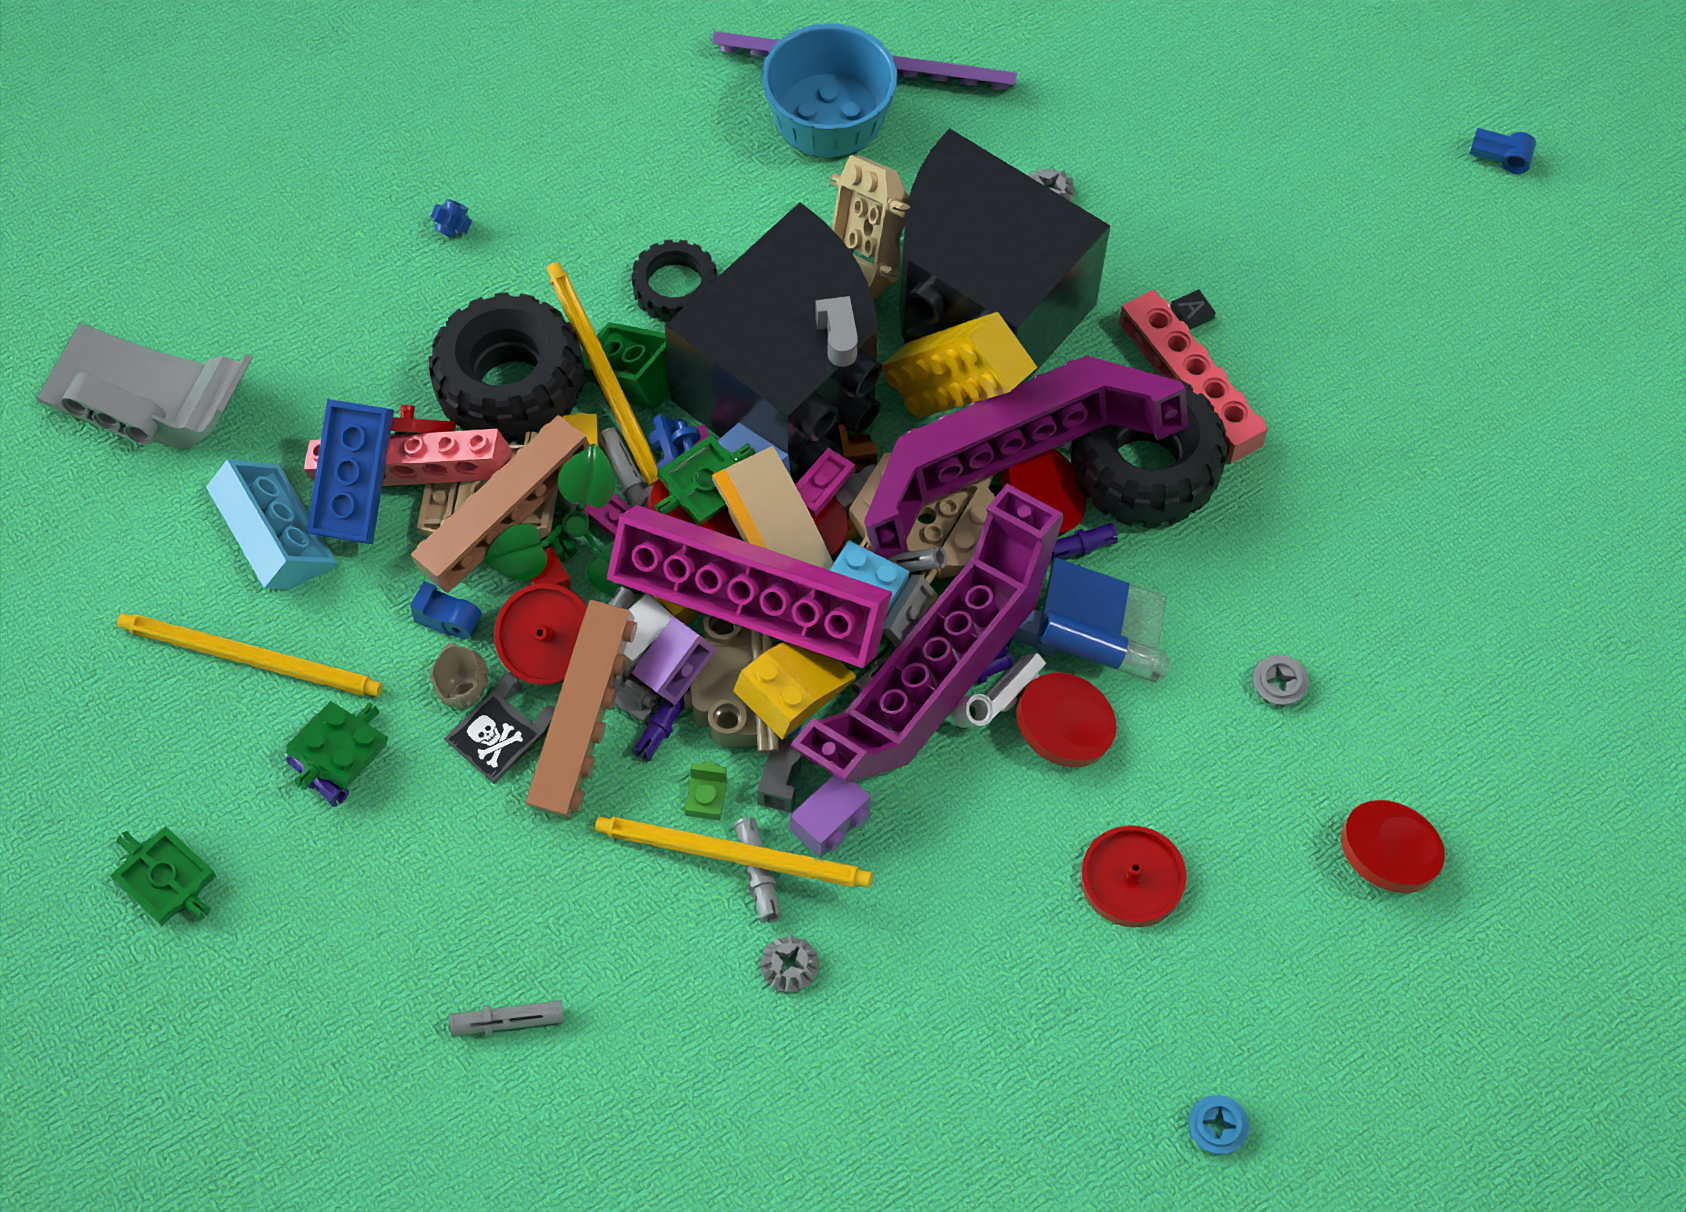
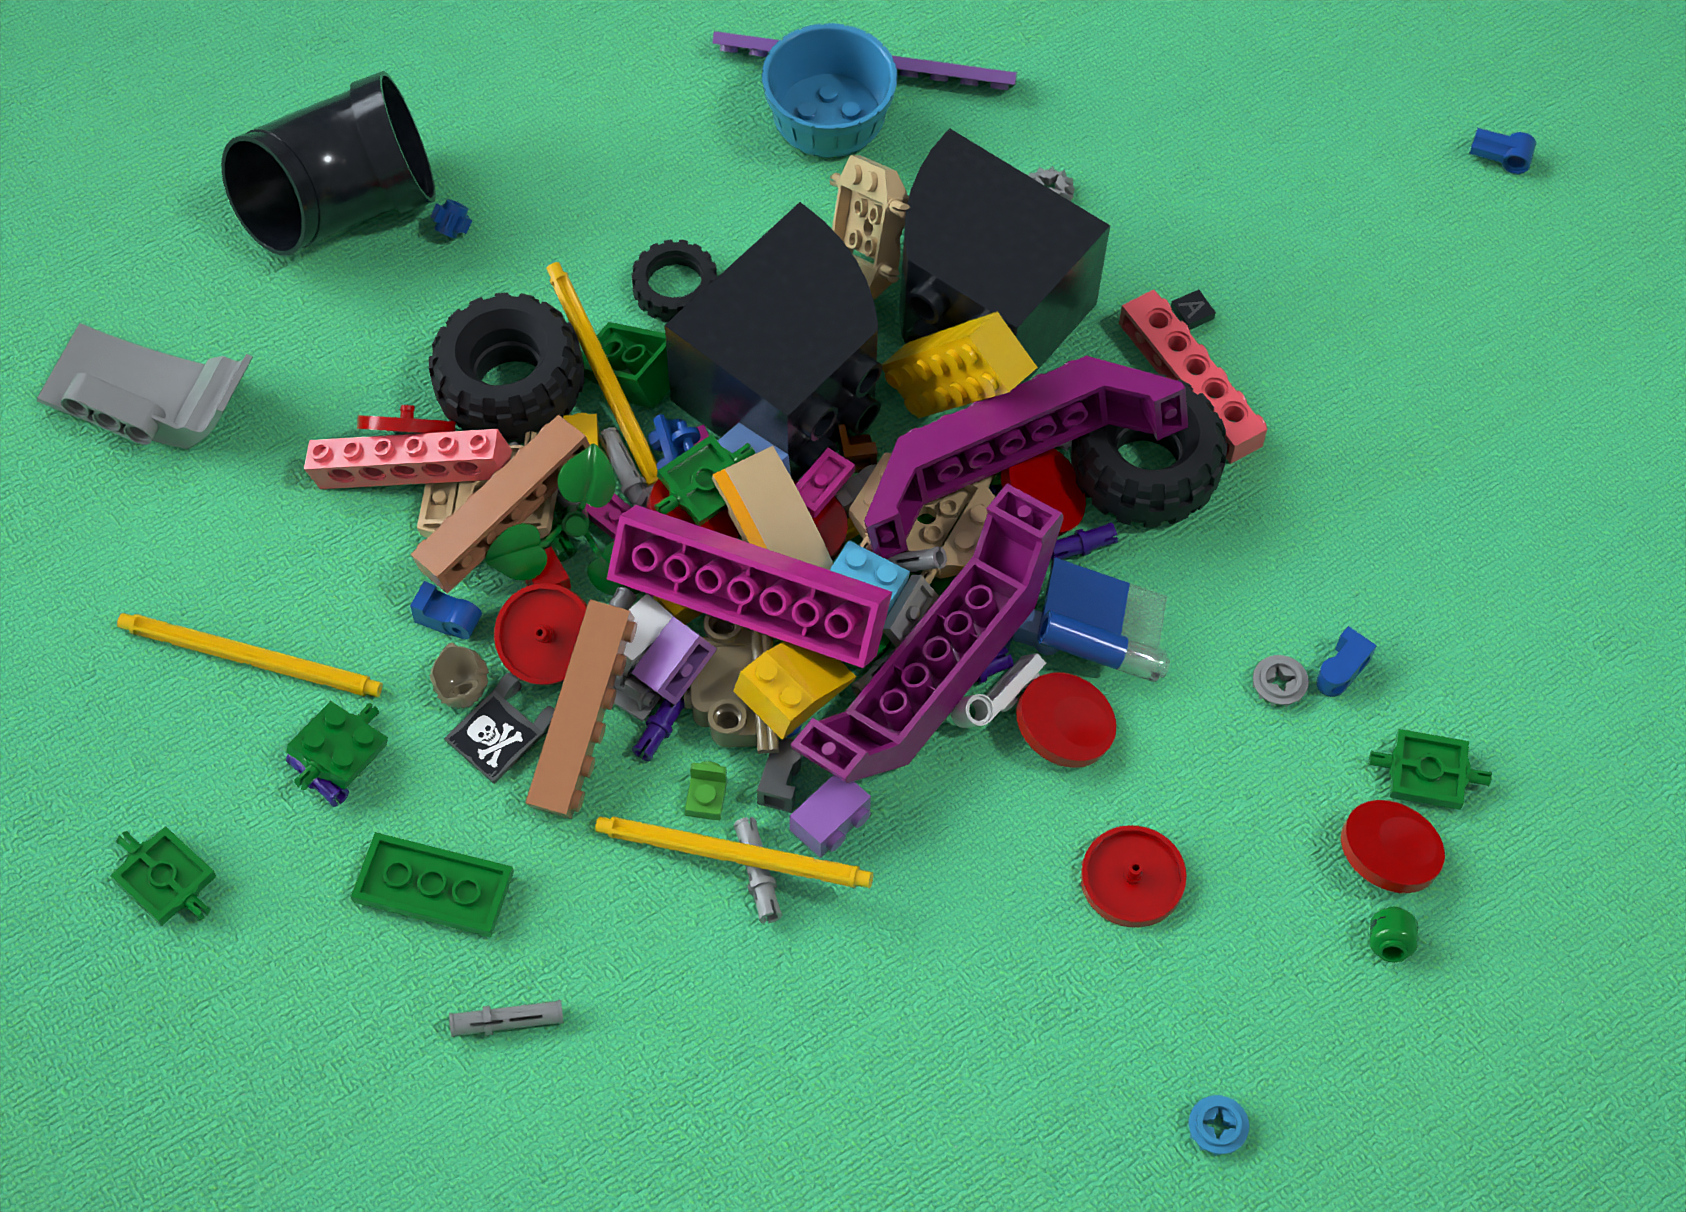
(269, 523): medium azure slope -> none
(328, 167): none -> black cylinder
(350, 471): blue tile -> none
(432, 884): none -> green plate
(794, 978): light grey gear -> none
(838, 318): light grey leg -> none
(1352, 657): none -> blue leg
(1393, 934): none -> green head
(1429, 769): none -> green plate

